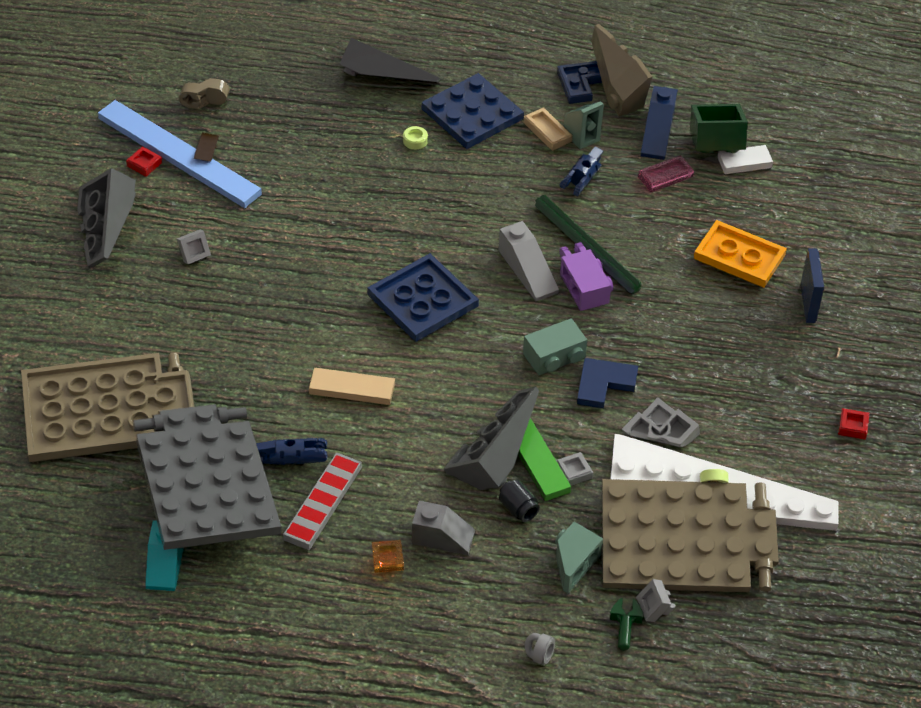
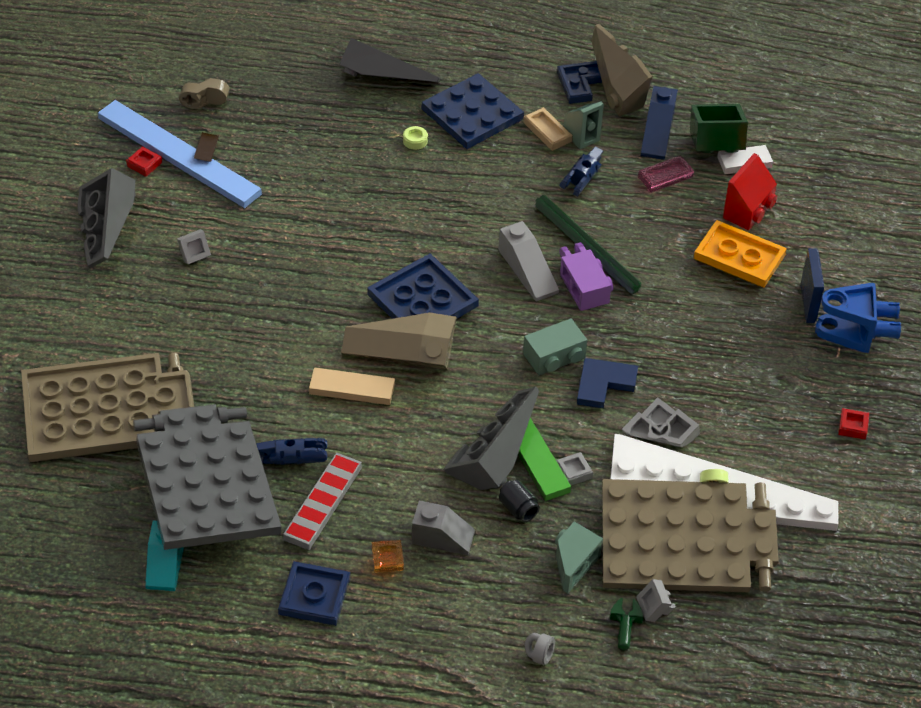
(314, 593): none -> dark blue tile
(408, 340): none -> dark tan wedge
(750, 194): none -> red slope
(857, 317): none -> blue piece

